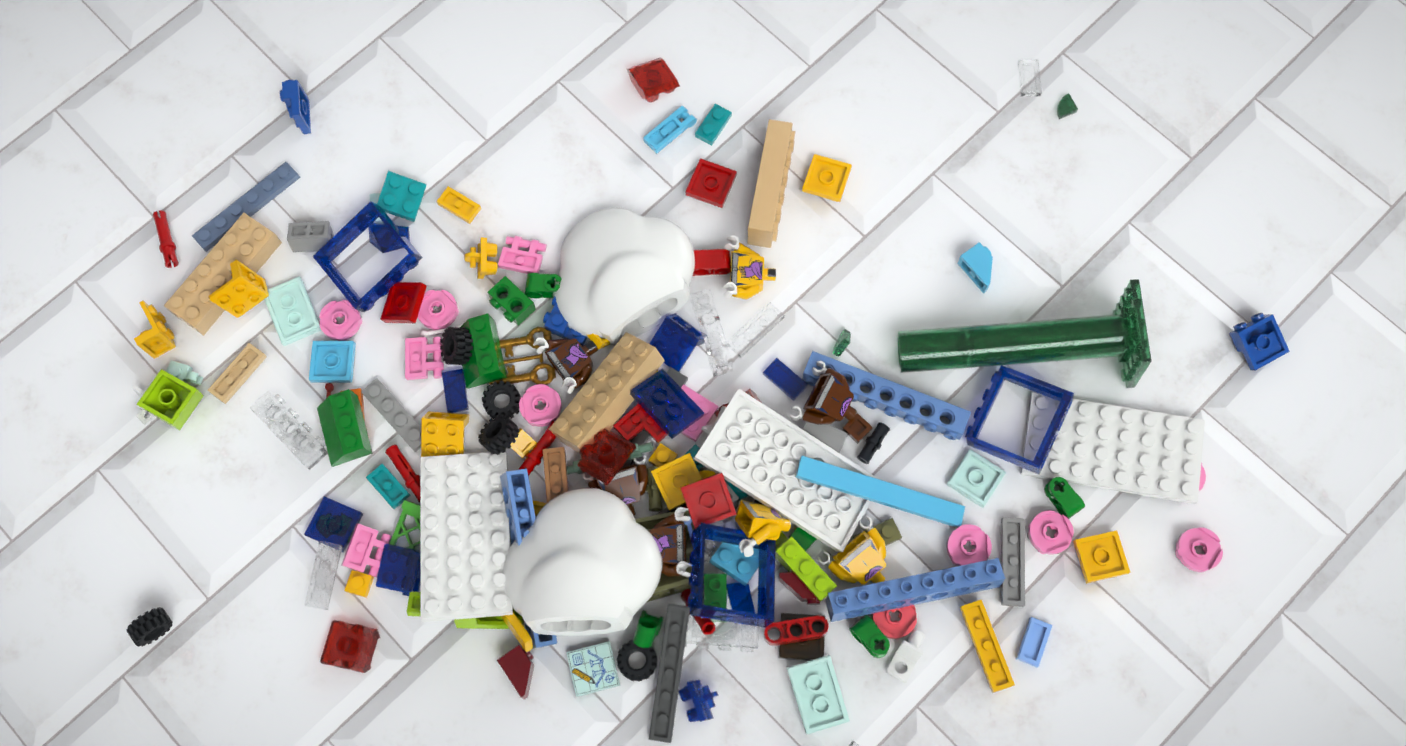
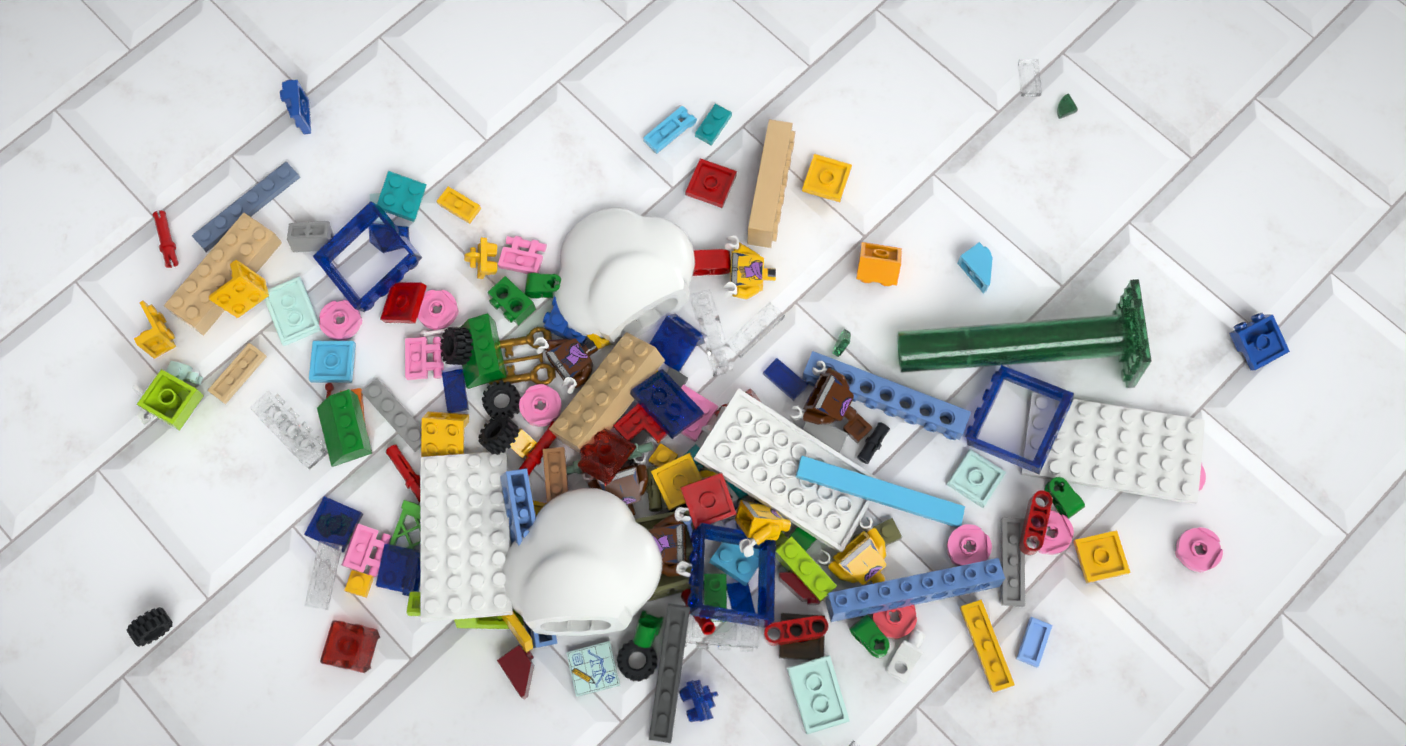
(388, 486): teal plate -> none
(652, 79): clear red slope -> none
(710, 549): clear pin -> none
(879, 264): none -> light orange slope
(1042, 515): none -> red beam

